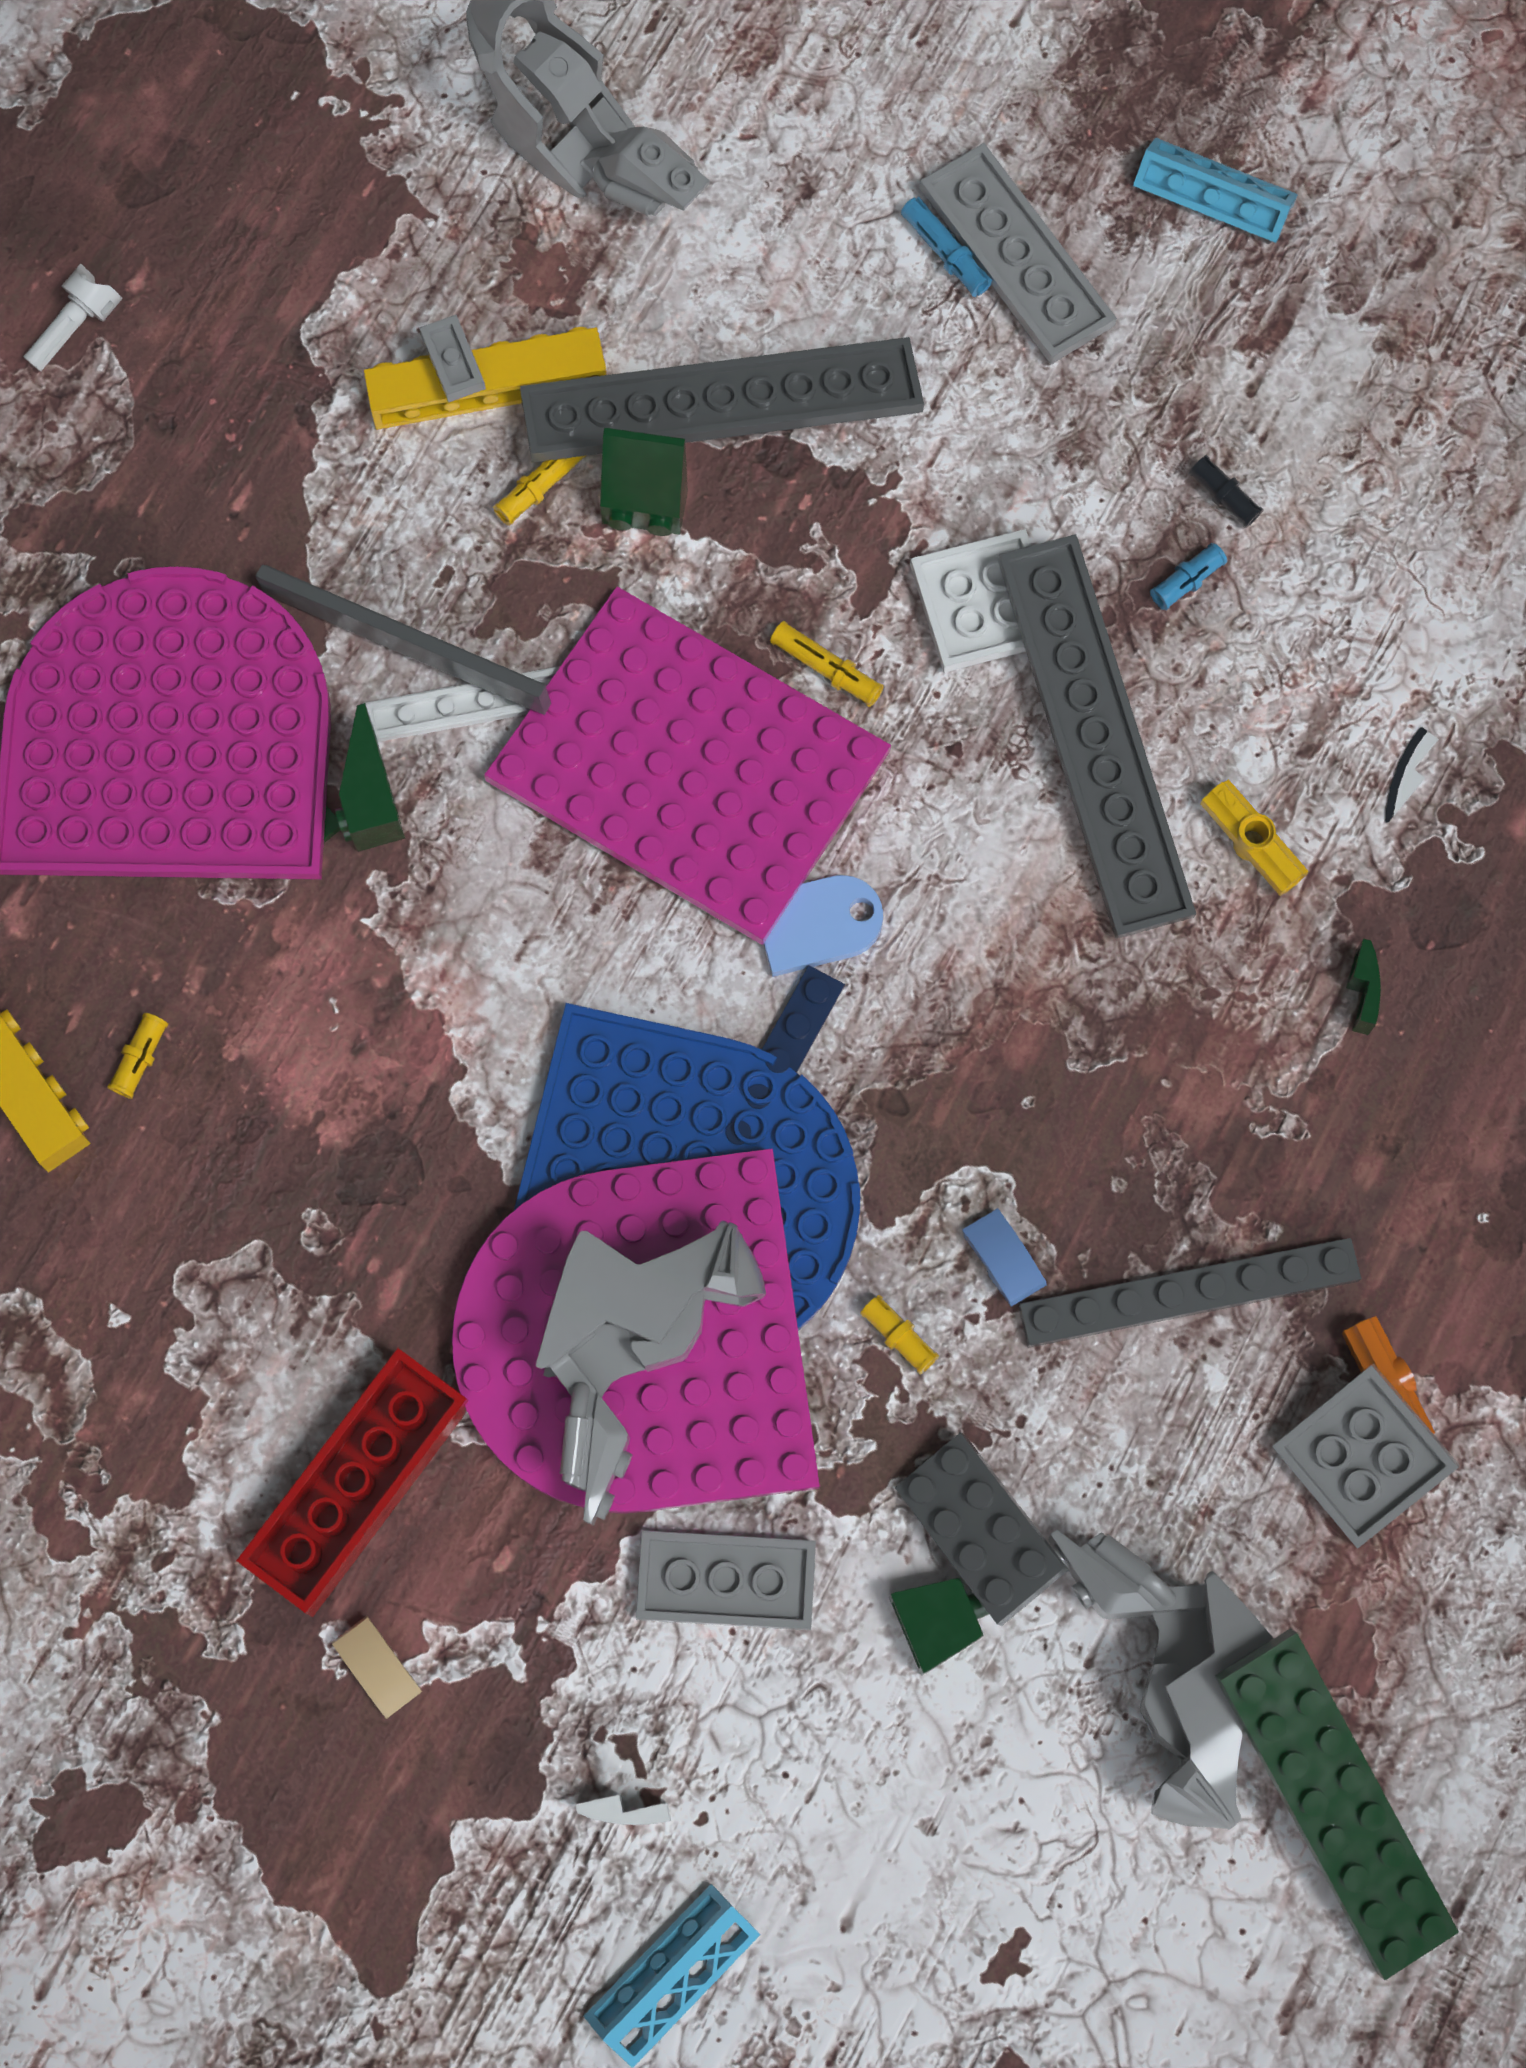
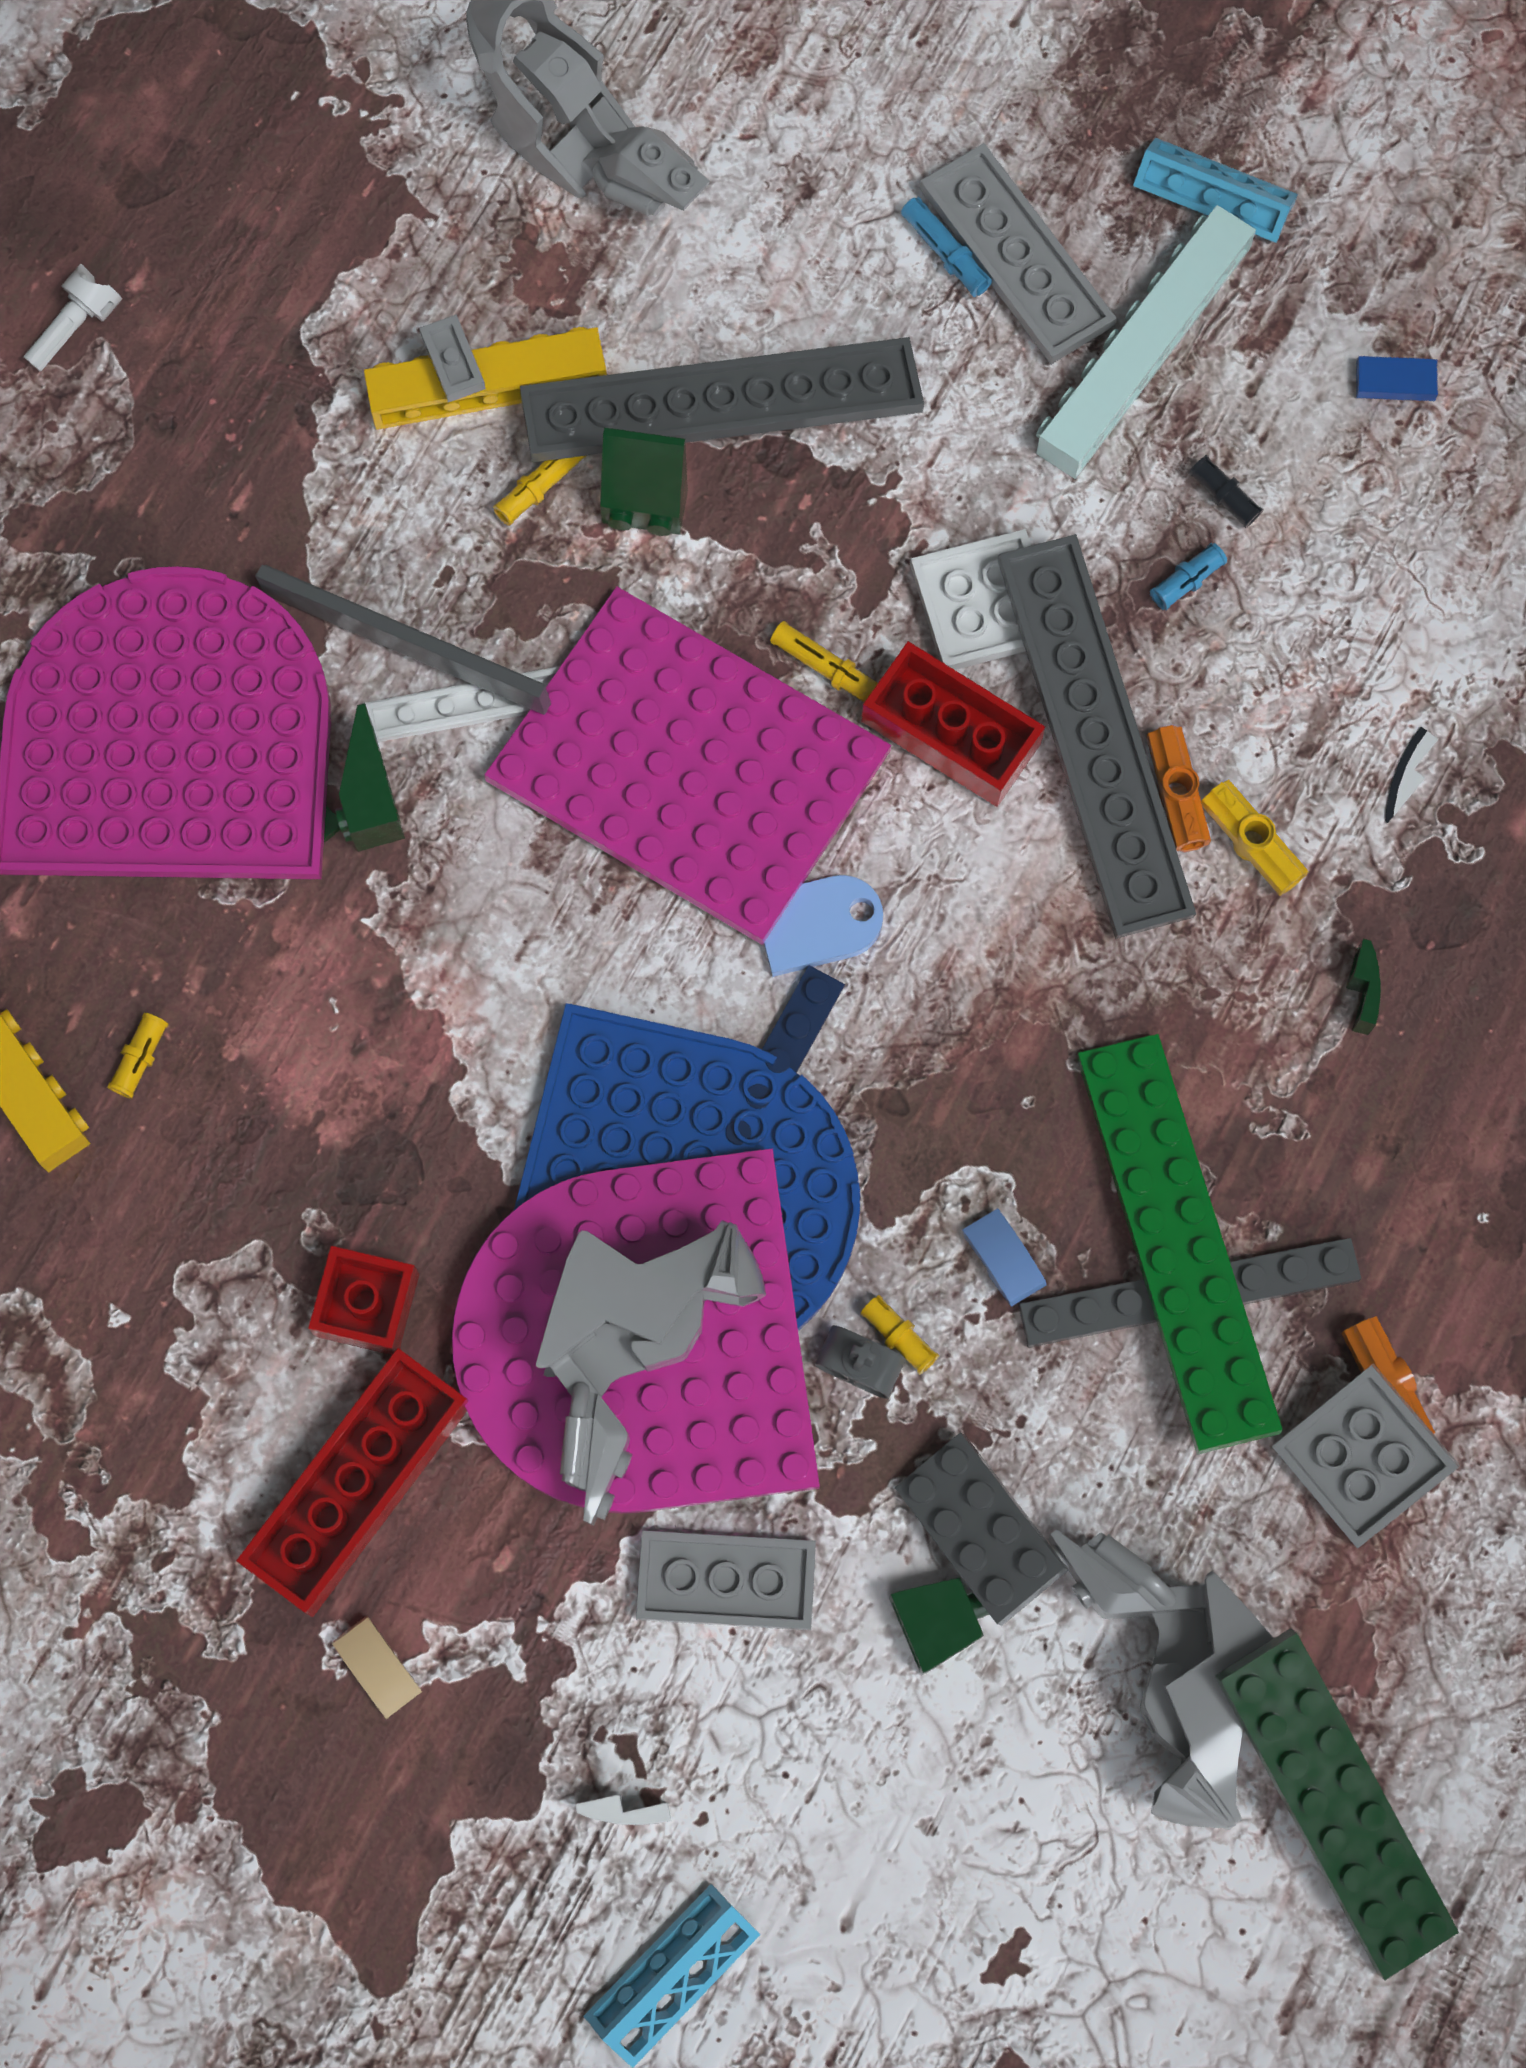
(364, 1300): none -> red brick
(860, 1361): none -> dark grey beam
(952, 723): none -> red brick
(1144, 342): none -> light aqua brick
(1171, 766): none -> orange piece
(1179, 1245): none -> green plate
(1396, 378): none -> blue tile

